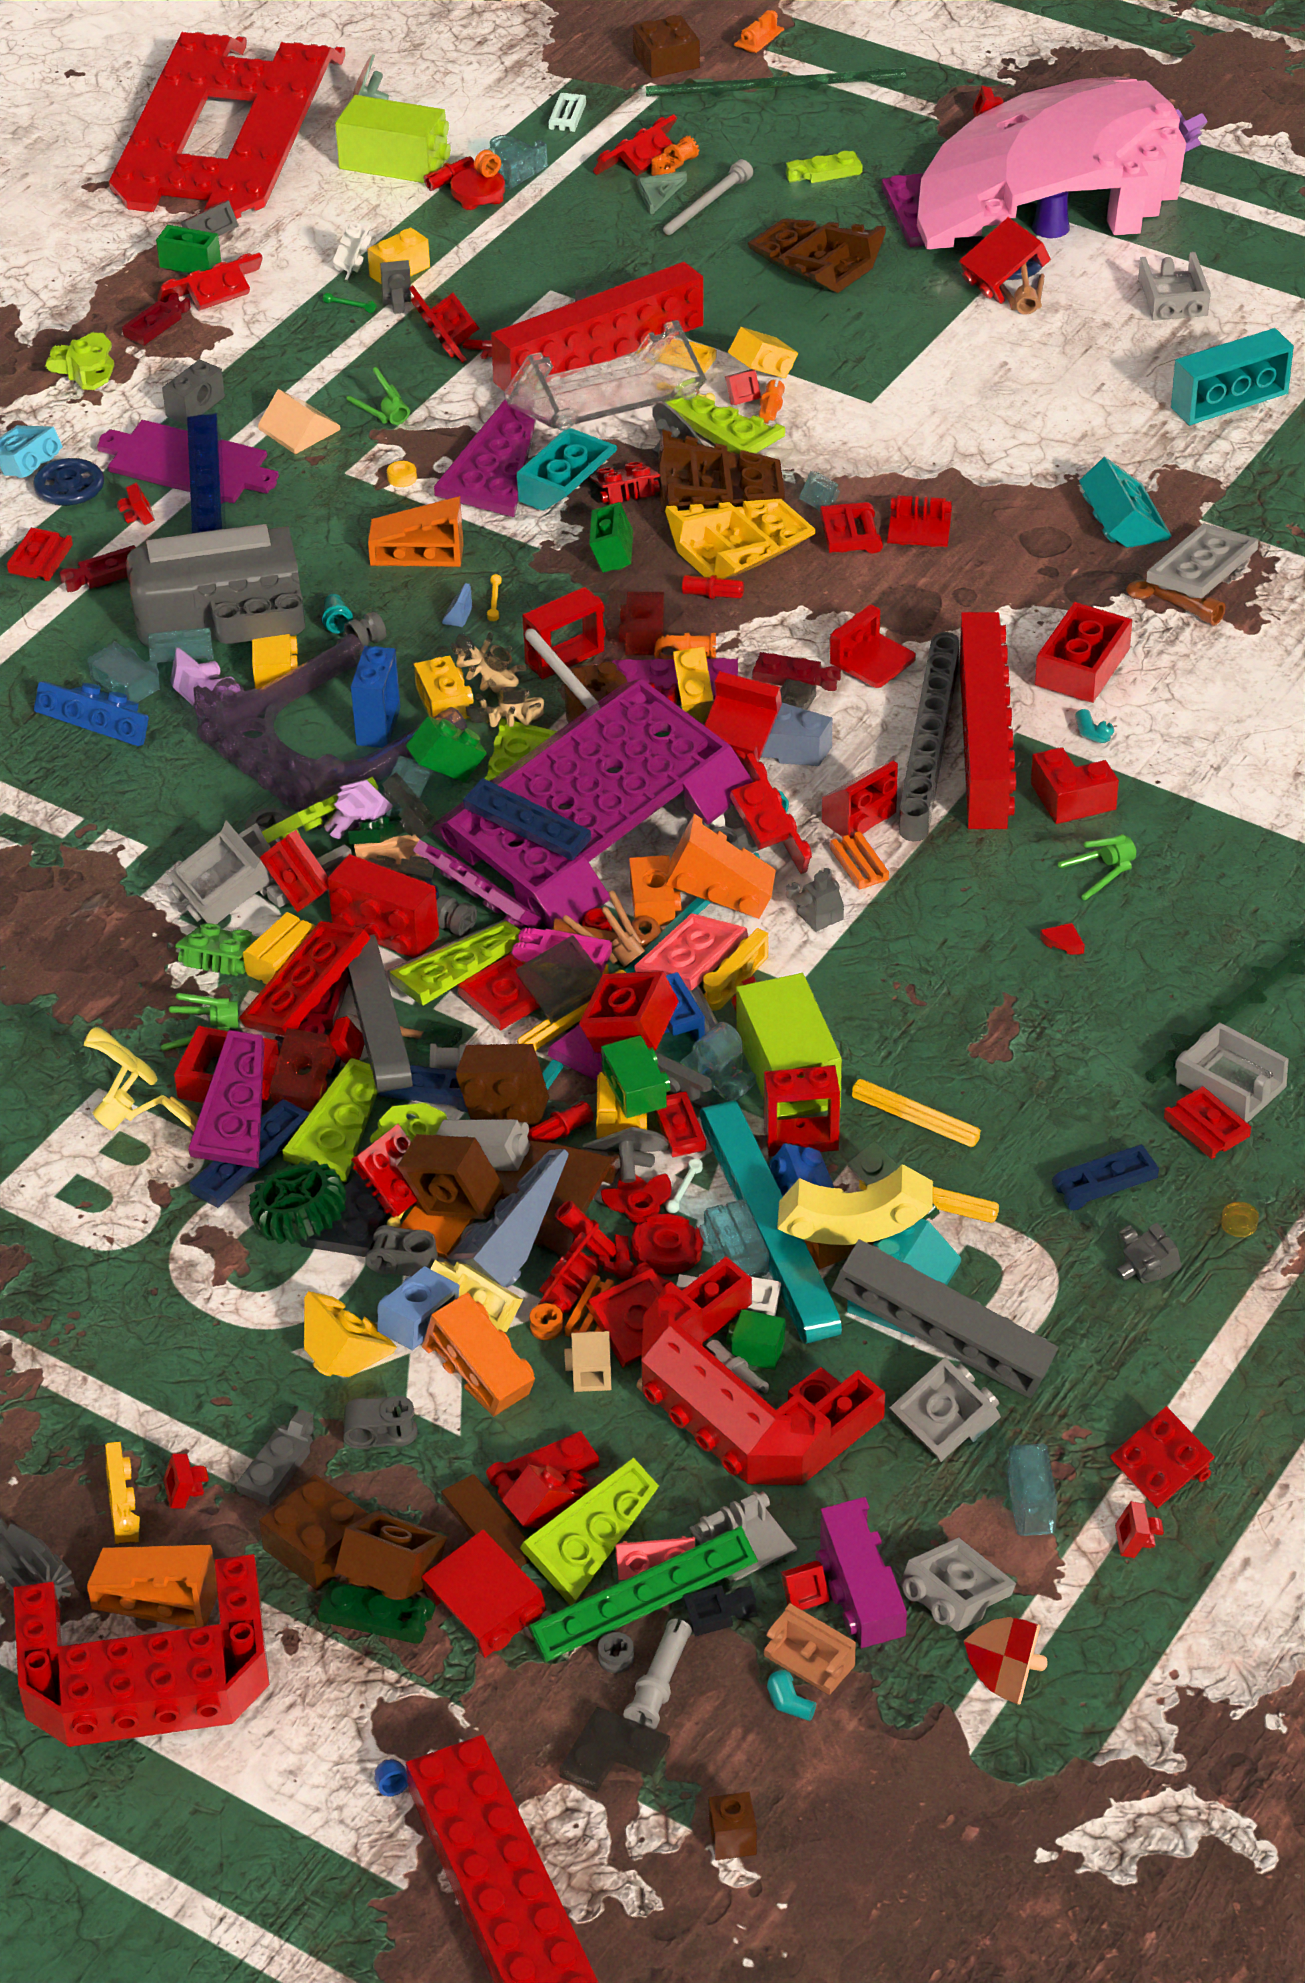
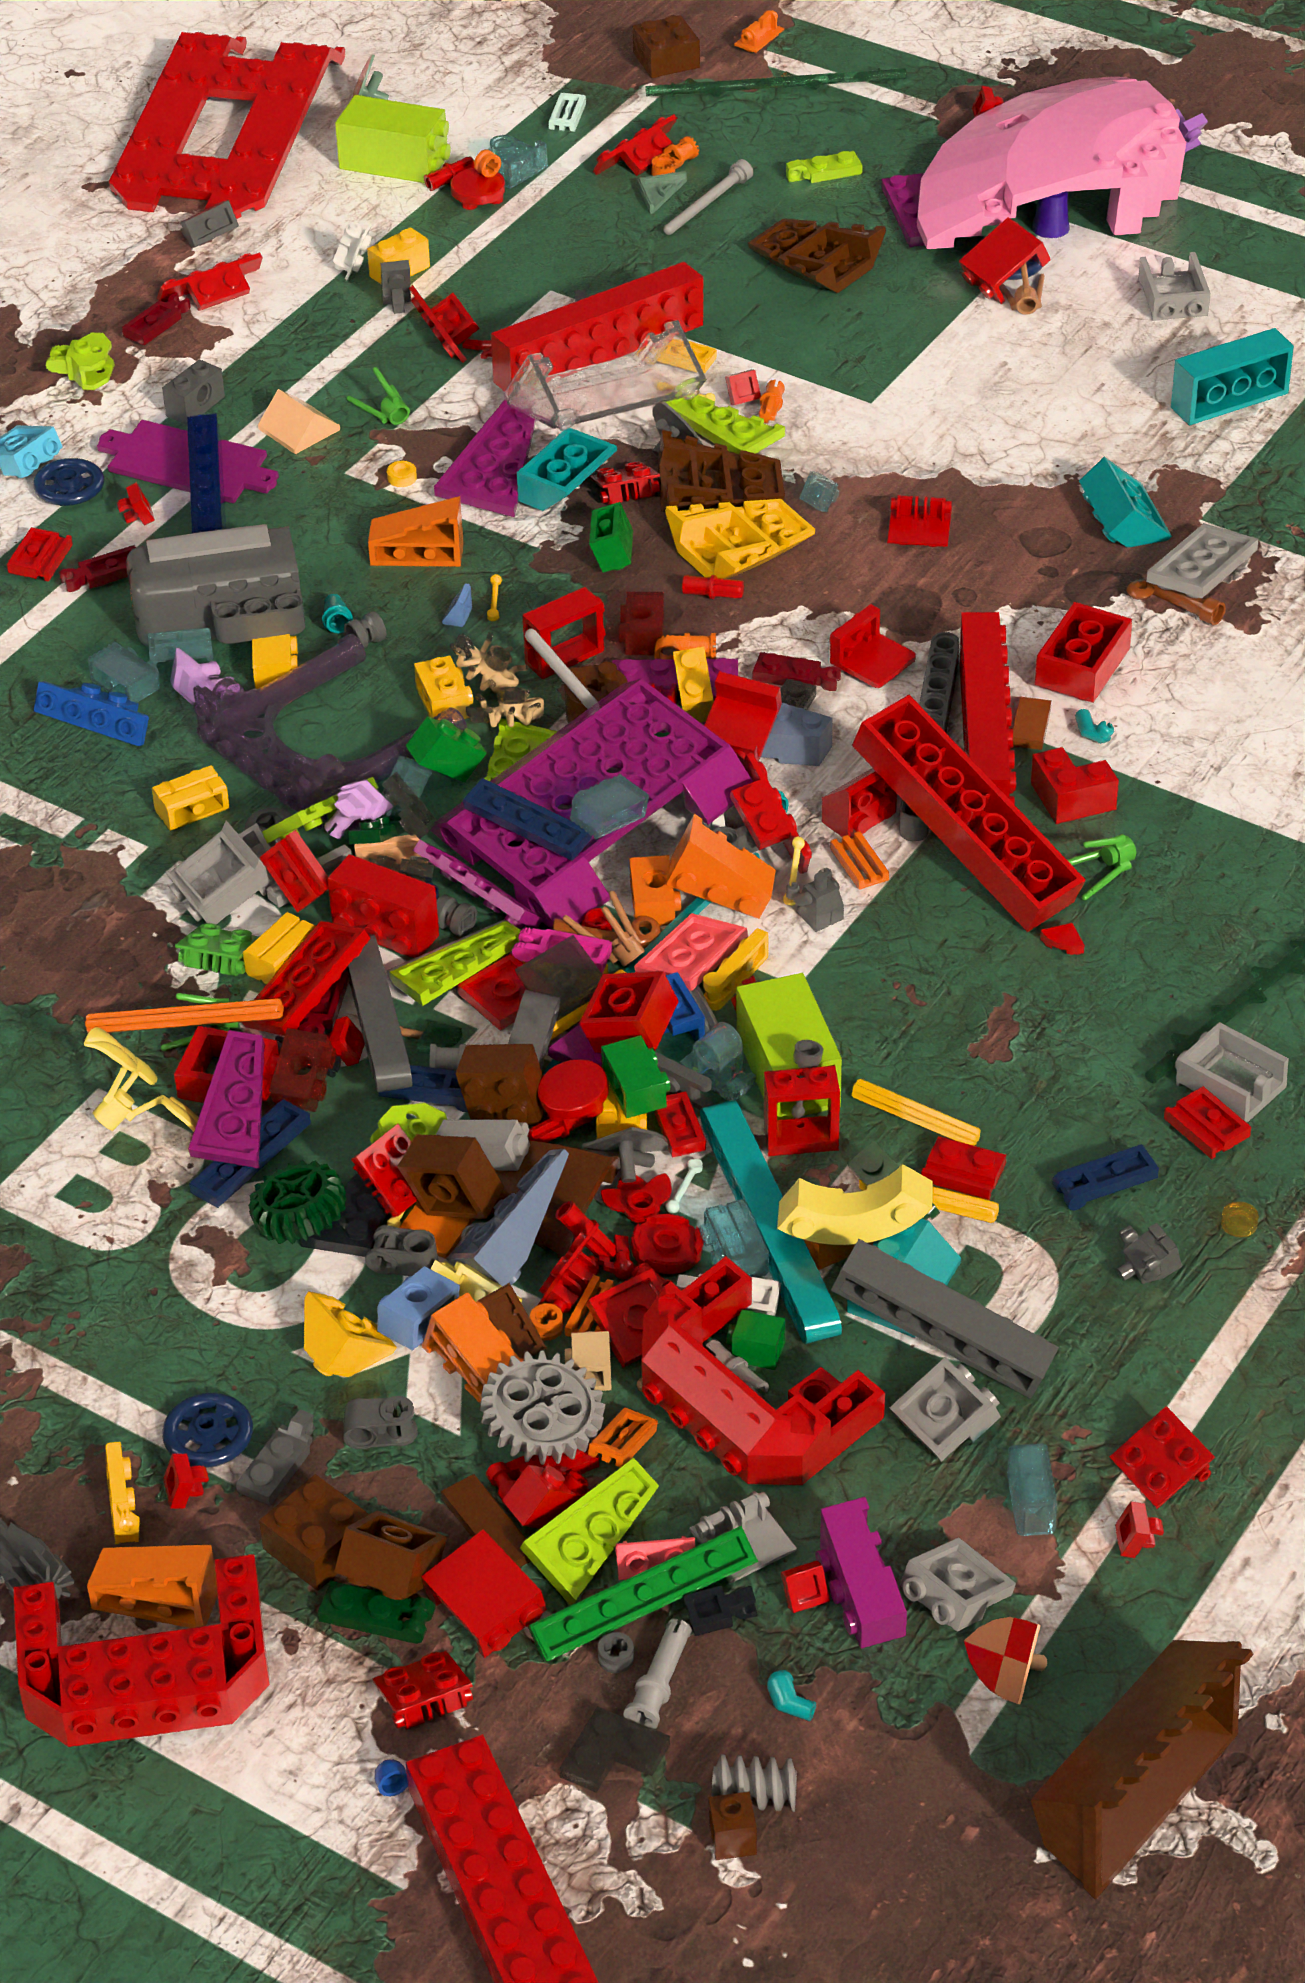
(186, 1015): none -> orange axle
(187, 249): green brick -> none
(190, 797): none -> yellow brick
(207, 1454): none -> dark blue plate
(336, 1122): lime wing -> none
(370, 306): green hinge -> none
(375, 696): blue window -> none
(422, 1683): none -> red hinge
(510, 1316): none -> reddish brown plate
(535, 1022): none -> flat silver beam
(542, 1407): none -> light grey gear
(573, 1090): none -> red tile
(608, 806): none -> clear light blue brick
(629, 1439): none -> orange tile
(762, 1783): none -> light grey piece
(763, 352): yellow brick -> none
(797, 843): none -> light yellow hinge
(798, 1162): blue bracket -> none
(806, 1055): none -> dark grey hinge
(810, 1649): nougat hinge -> none
(841, 528): red plate -> none
(964, 1167): none -> red plate
(968, 812): none -> red brick
(1031, 723): none -> dark orange tile
(1141, 1759): none -> reddish brown piece

